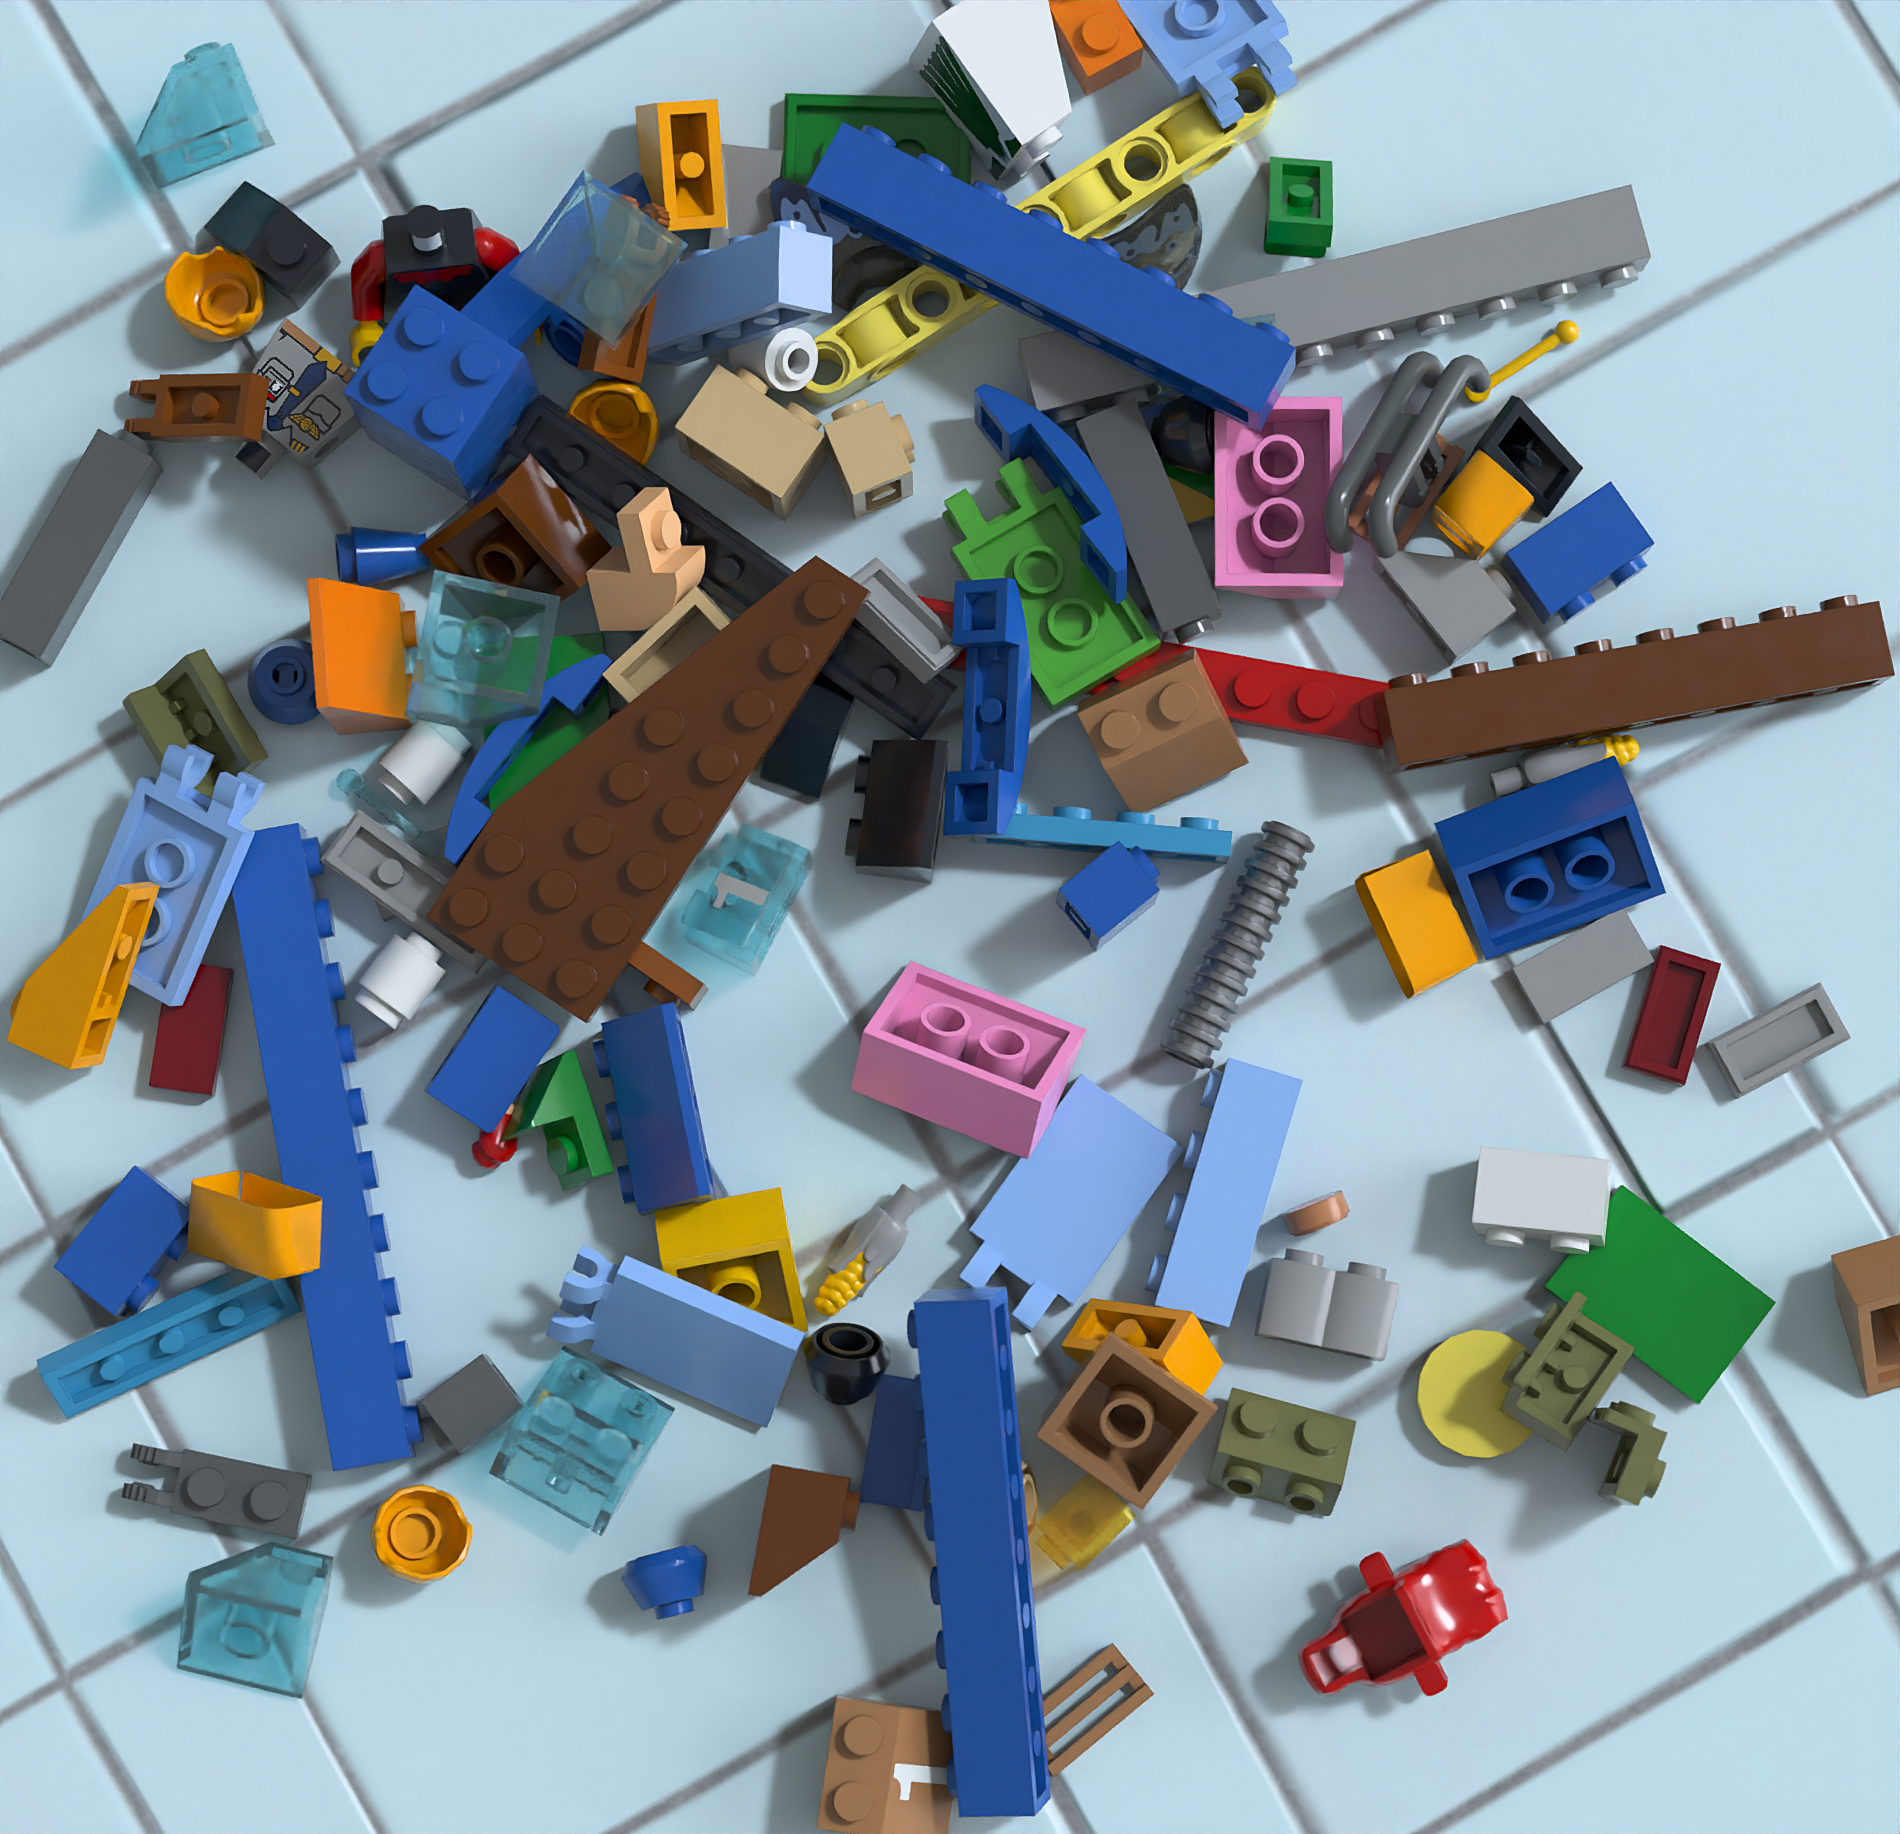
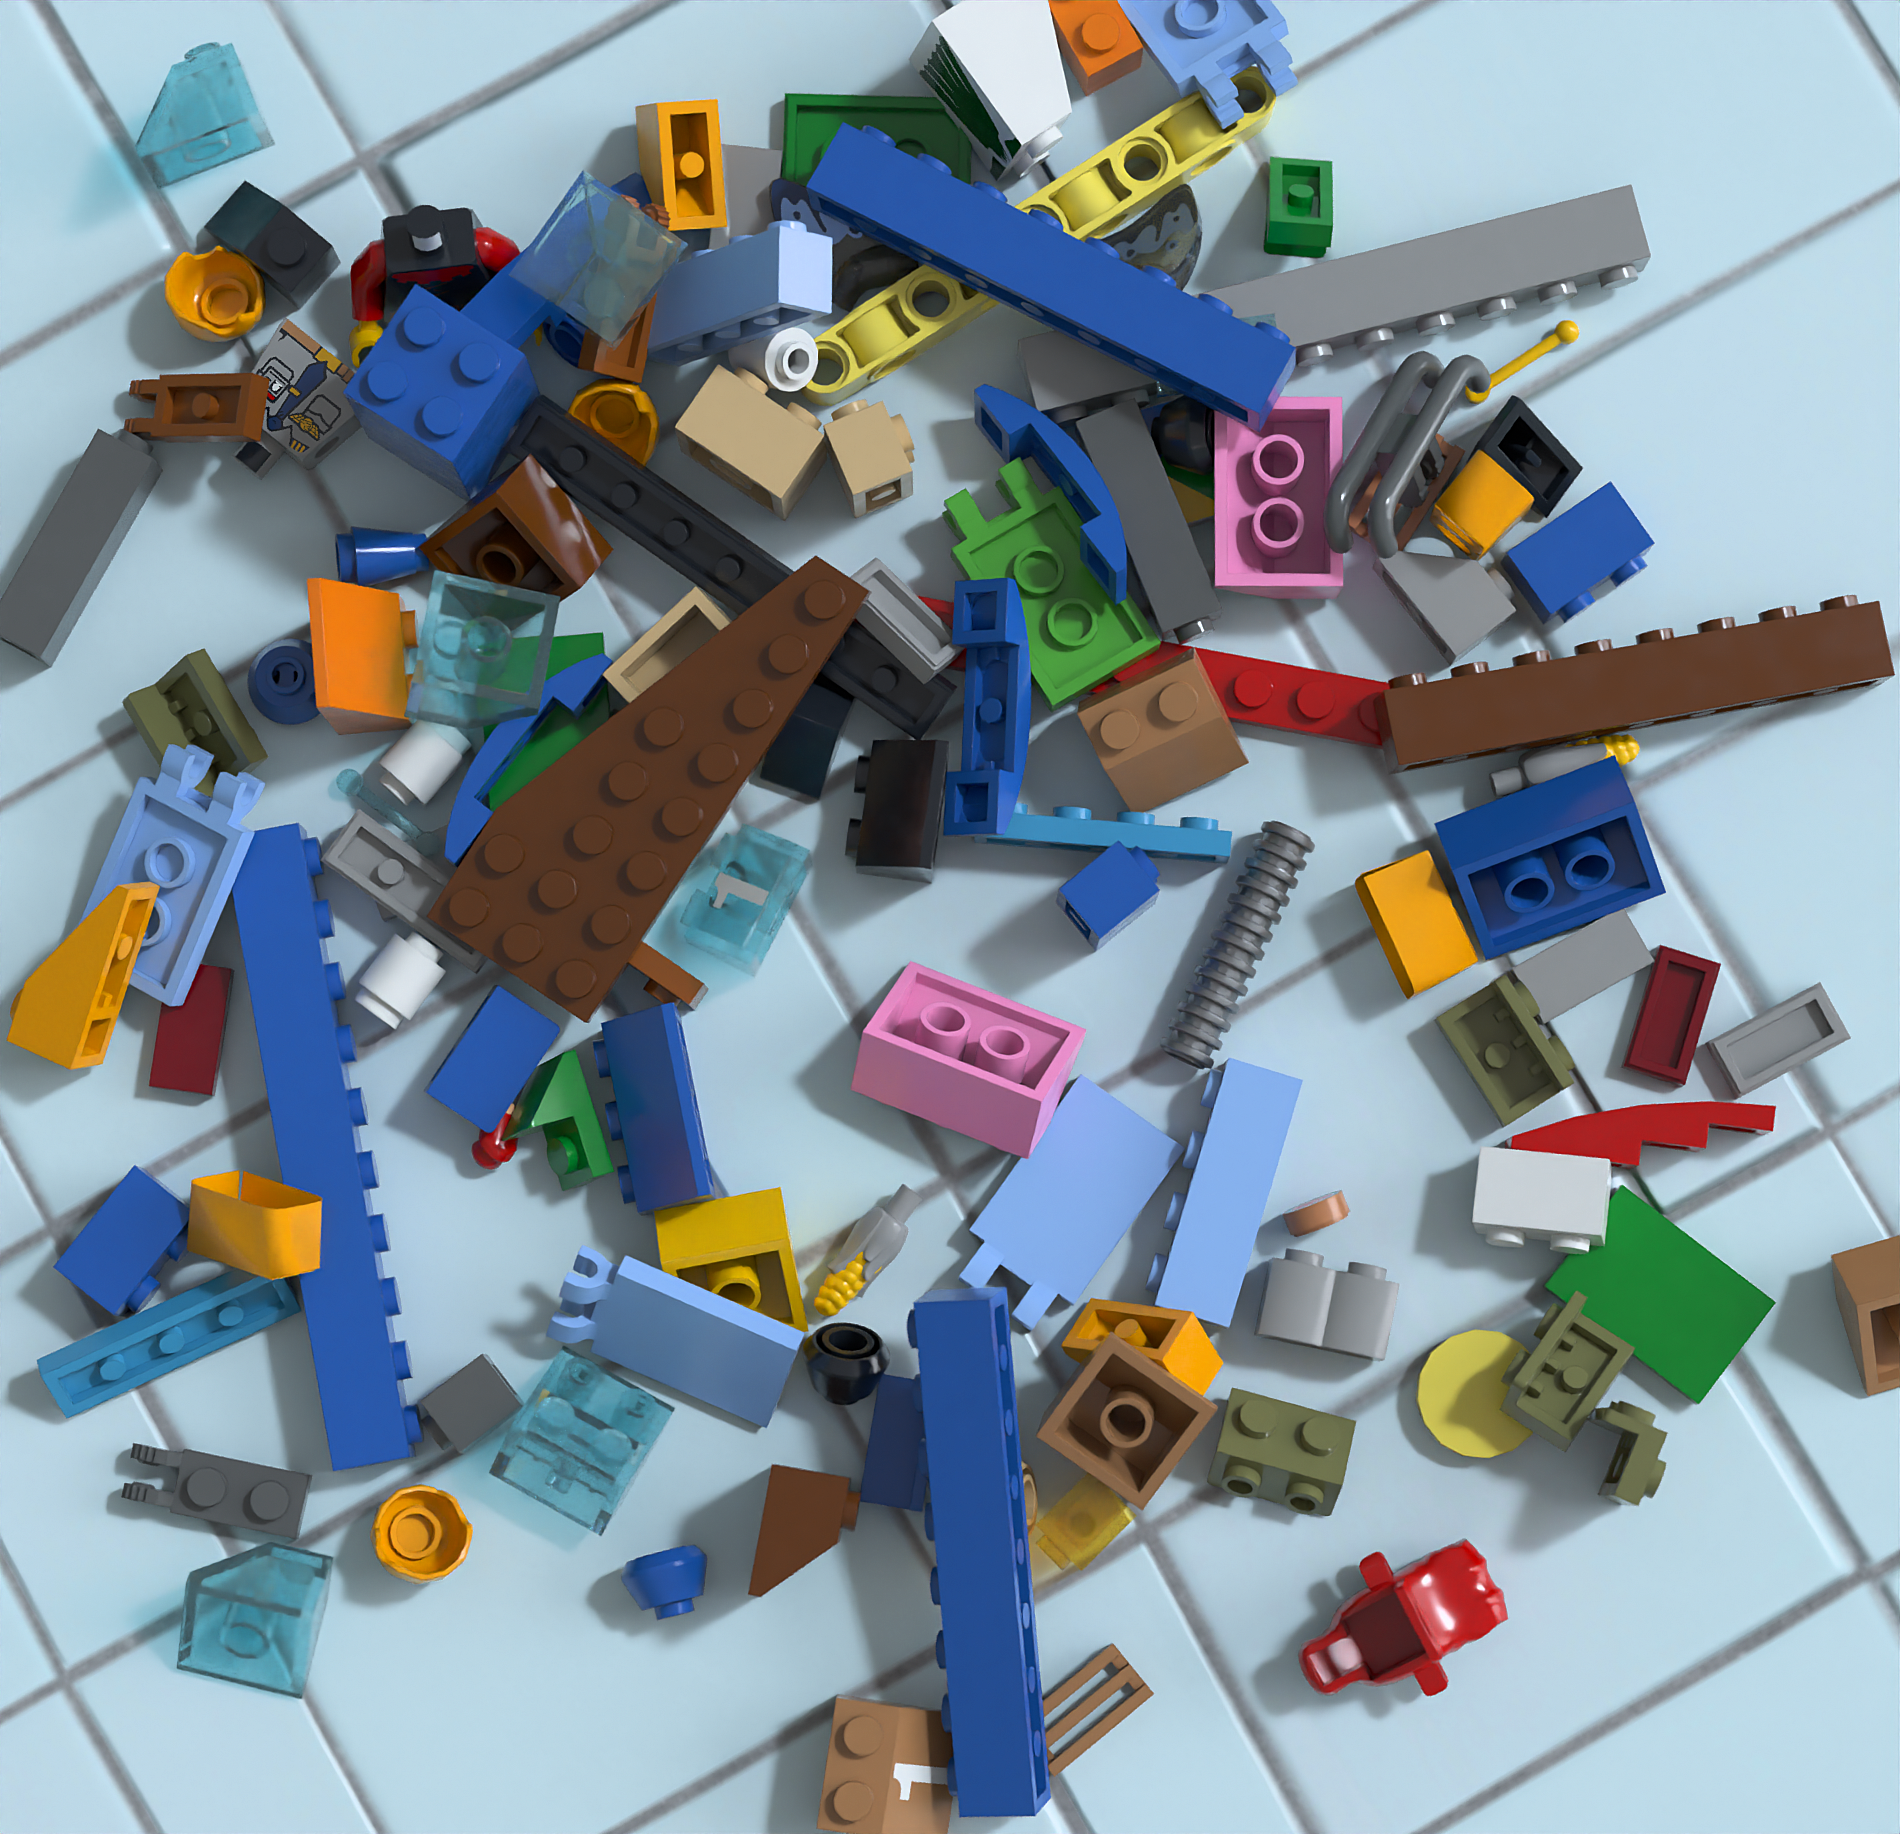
(651, 571): light nougat brick -> none
(1507, 1049): none -> olive bracket
(1622, 1131): none -> red slope

